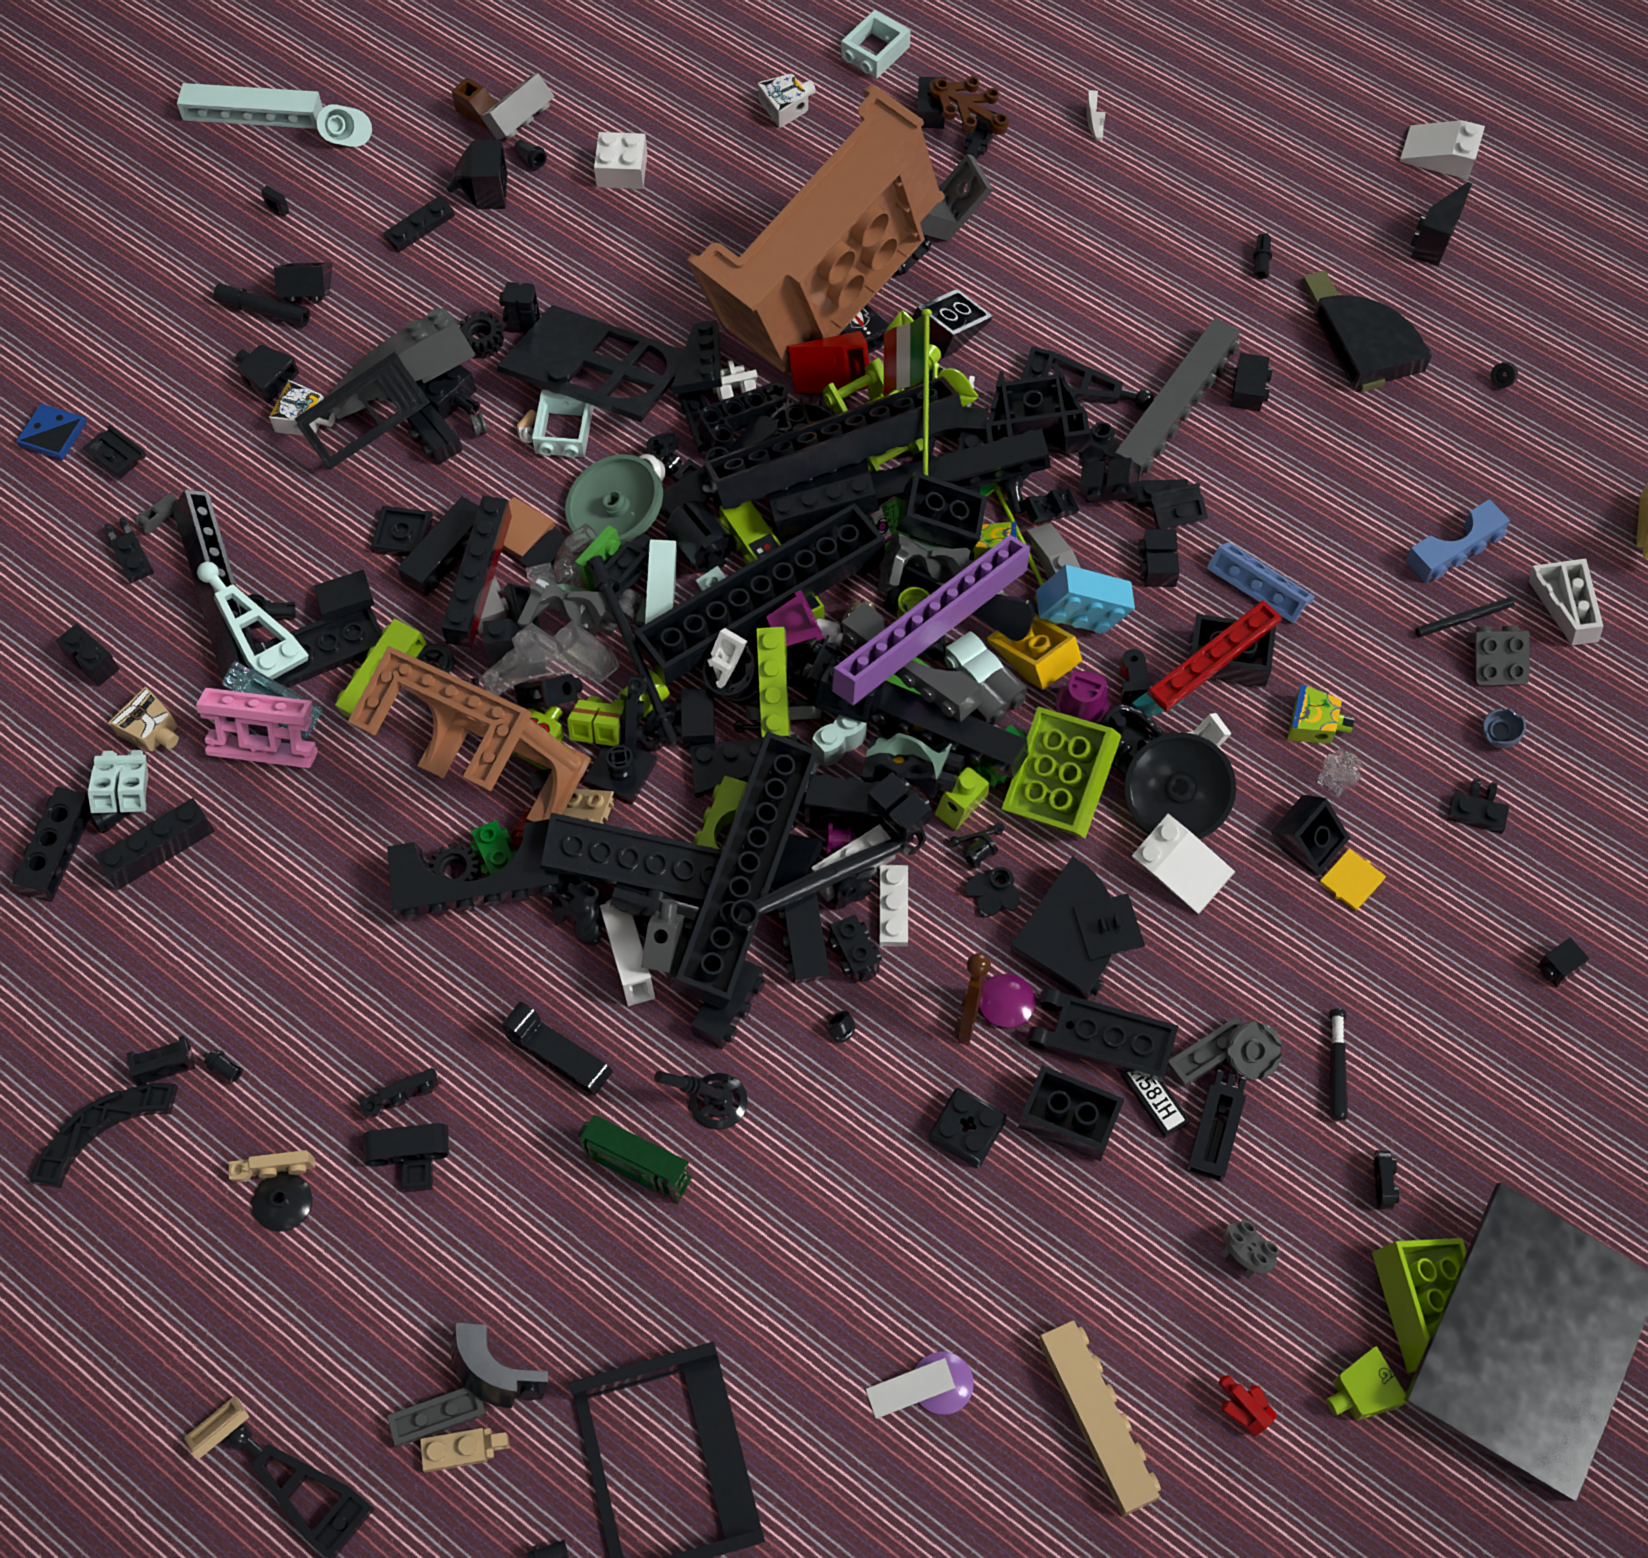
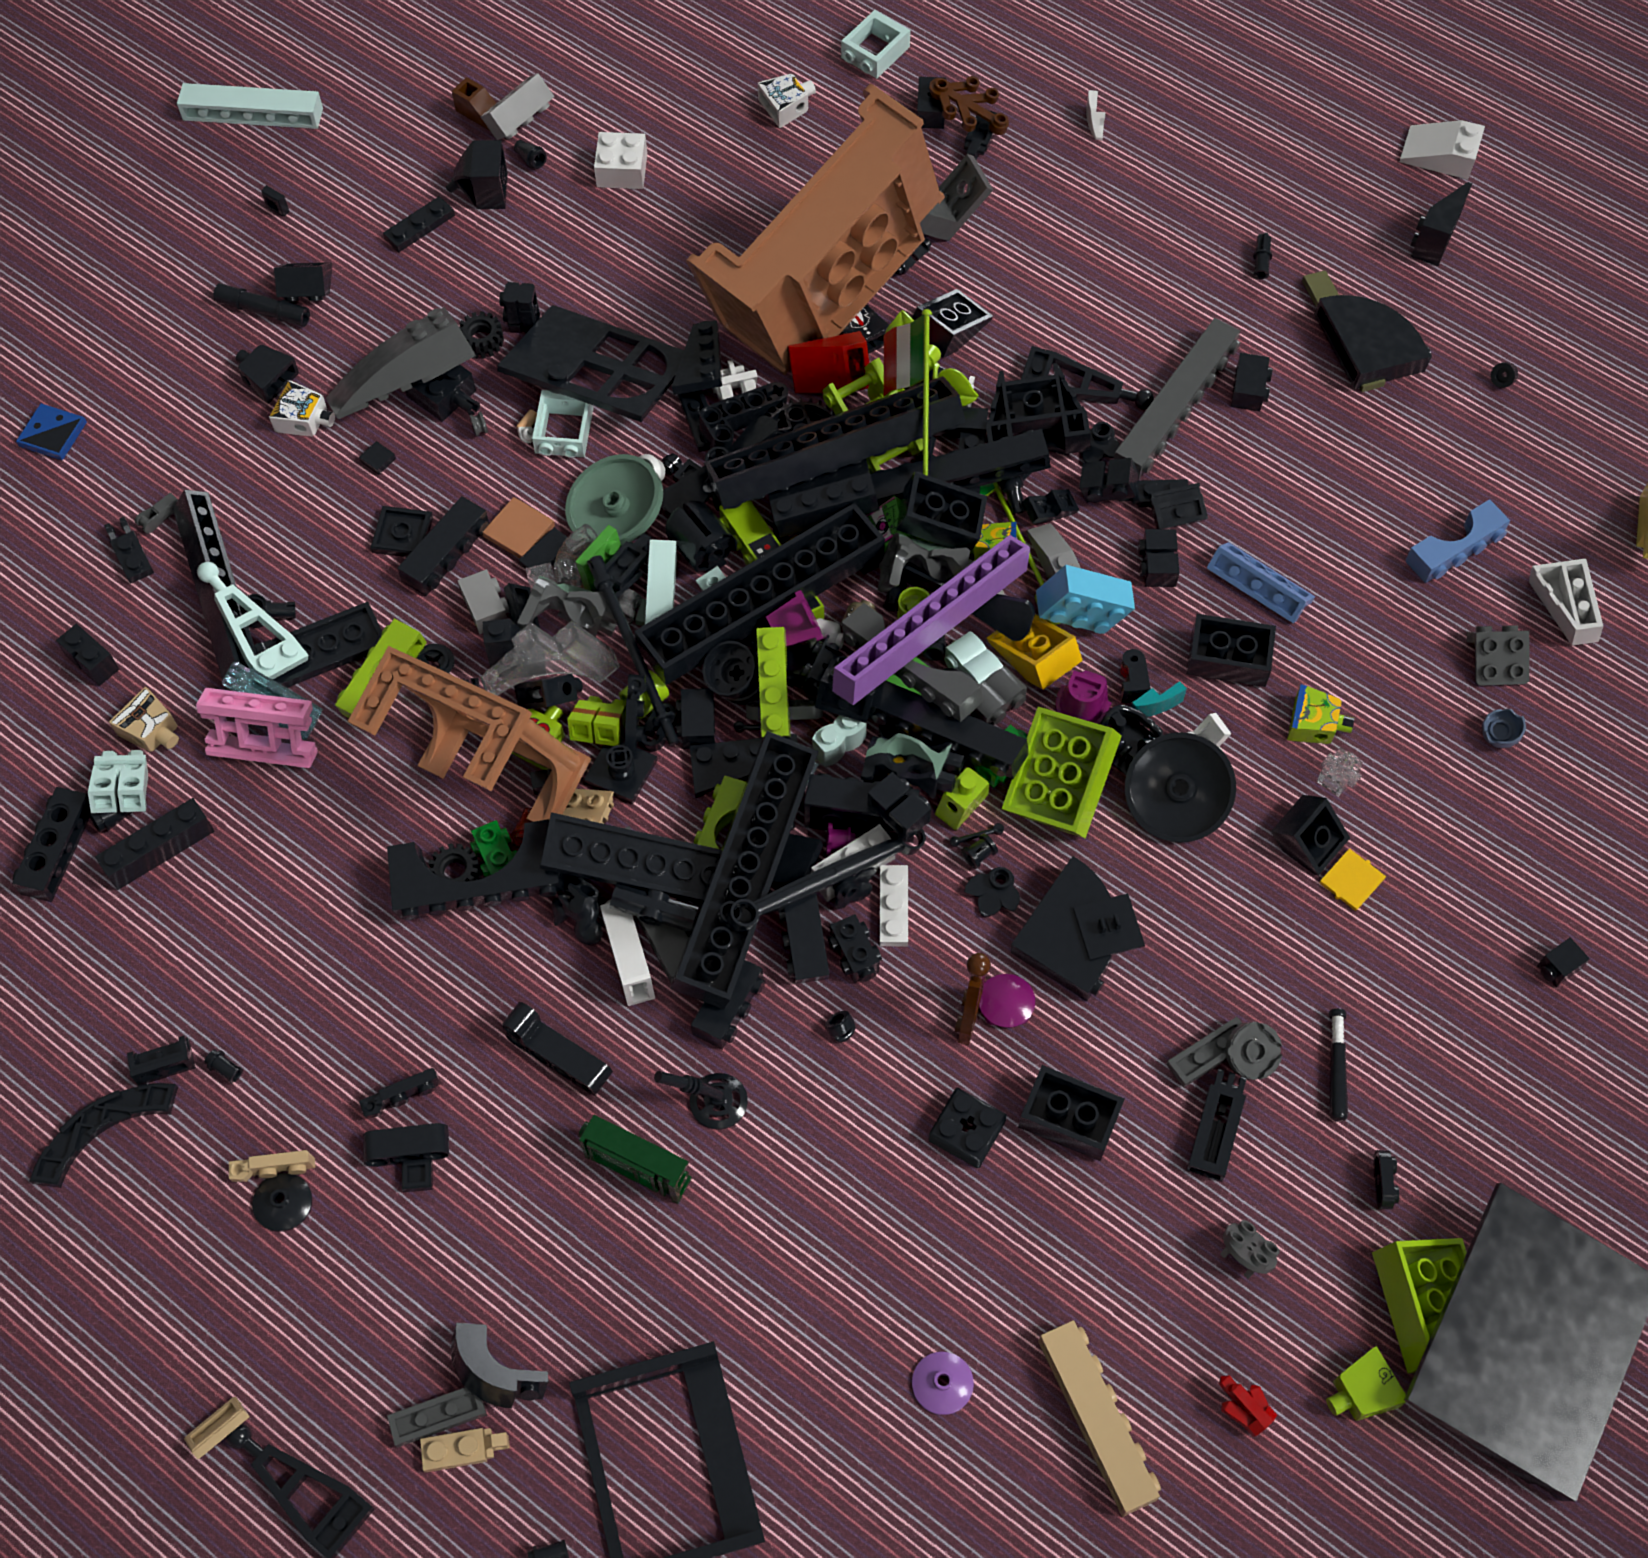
(114, 452): black plate -> none
(344, 125): light aqua piece -> none
(344, 595): black tile -> none
(377, 458): none -> black tile
(397, 384): black piece -> none
(434, 434): black brick -> none
(476, 571): black brick -> none
(663, 937): dark grey torso -> none
(664, 445): black hinge -> none
(726, 655): white slope -> none
(910, 1388): white sticker -> none
(1106, 1035): black hinge -> none
(1157, 1102): tile -> none
(1183, 864): white slope -> none
(1214, 656): red tile -> none
(1464, 617): black bar -> none
(1478, 811): black hinge -> none

